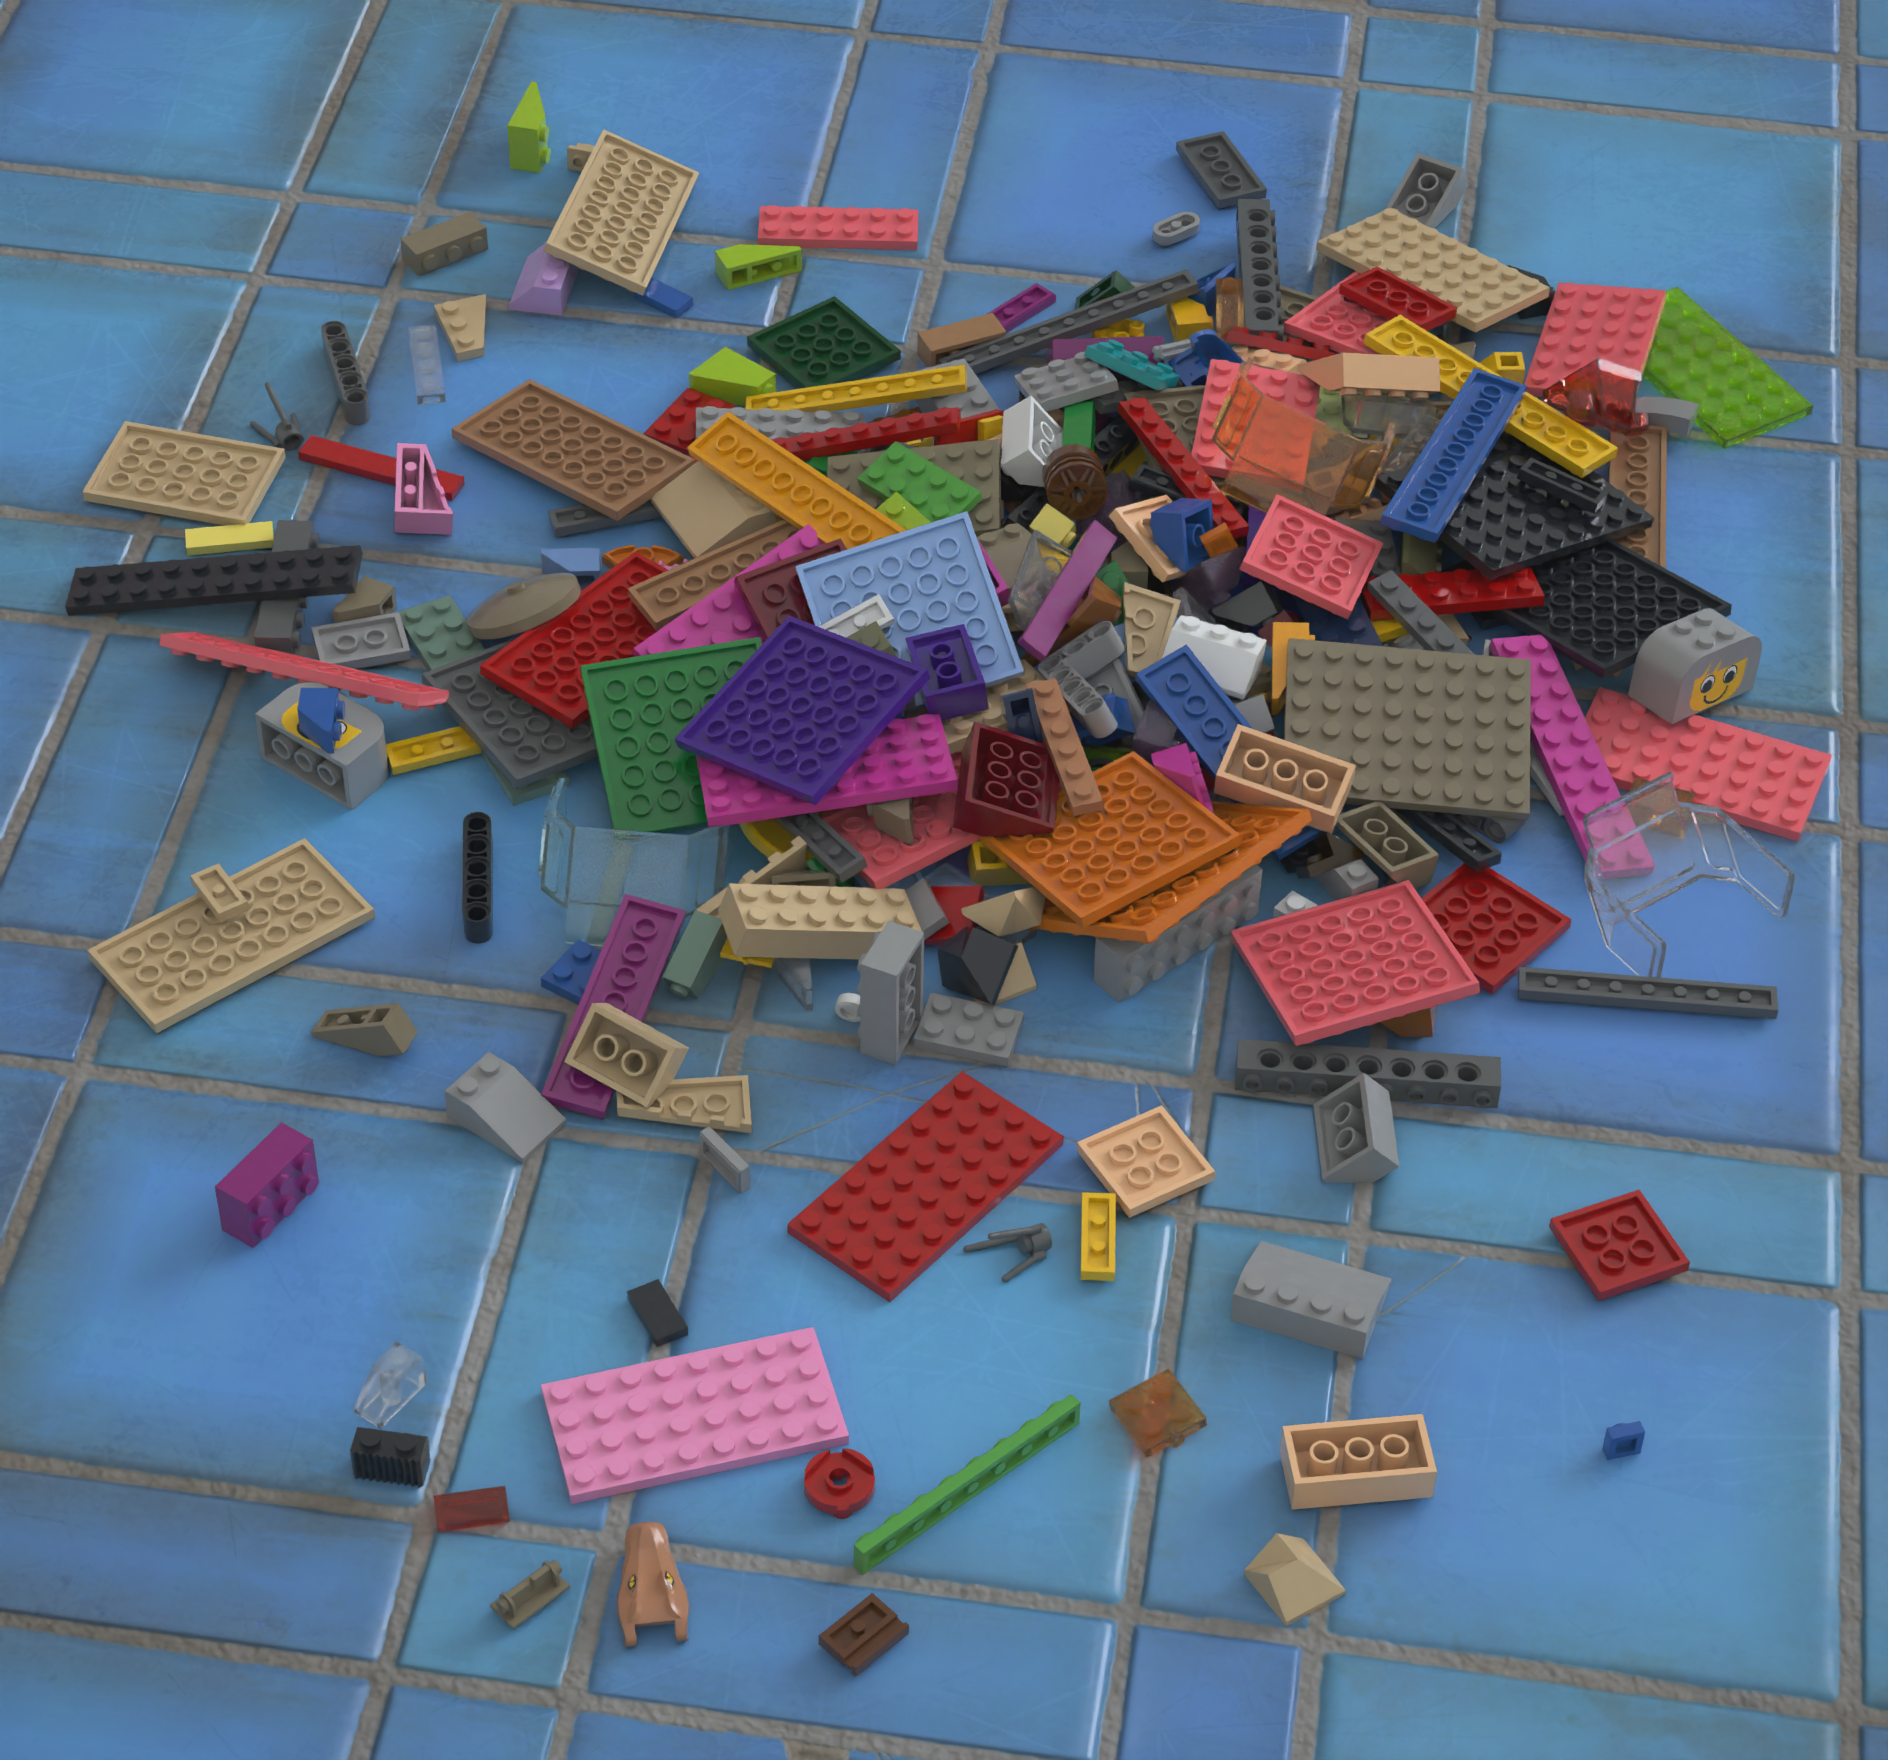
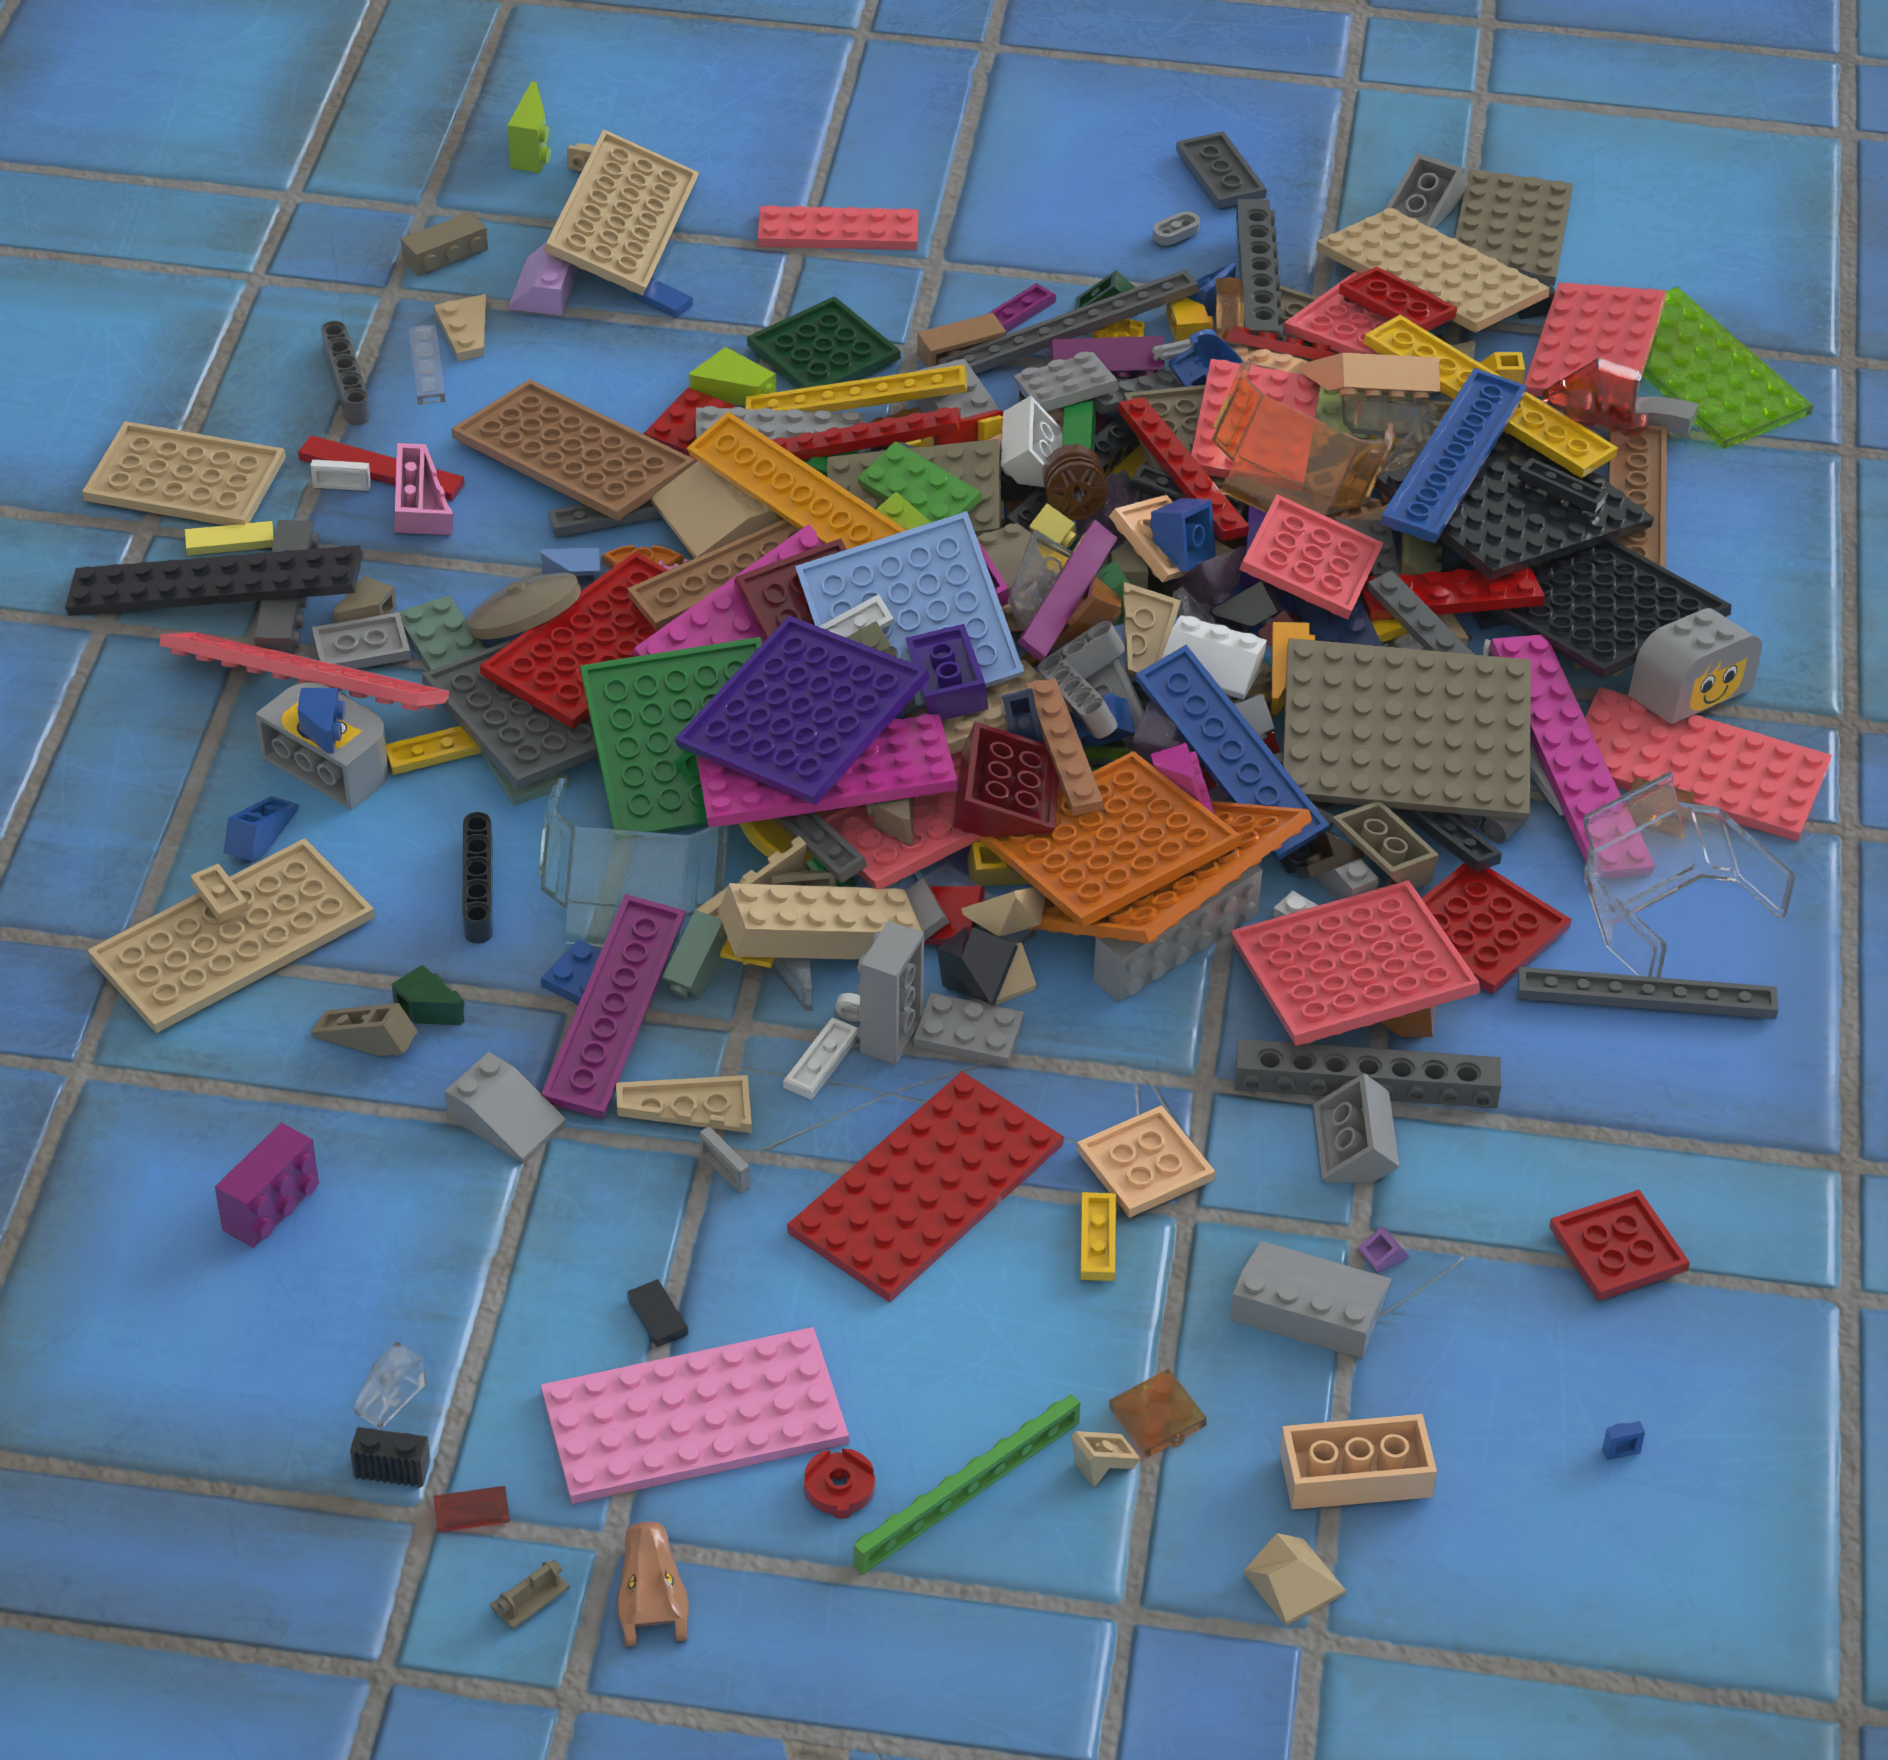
(257, 827): none -> blue slope
(287, 434): dark grey plant -> none
(340, 475): none -> white tile
(428, 998): none -> dark green slope
(625, 1054): tan slope -> none
(752, 264): lime slope -> none
(821, 1058): none -> white tile
(863, 1634): reddish brown plate -> none
(1029, 1239): dark grey plant -> none
(1100, 1451): none -> tan slope
(1132, 365): teal plate -> none
(1218, 540): orange tile -> none
(1284, 774): light nougat brick -> none
(1382, 1250): none -> medium lavender slope
(1515, 220): none -> dark tan plate

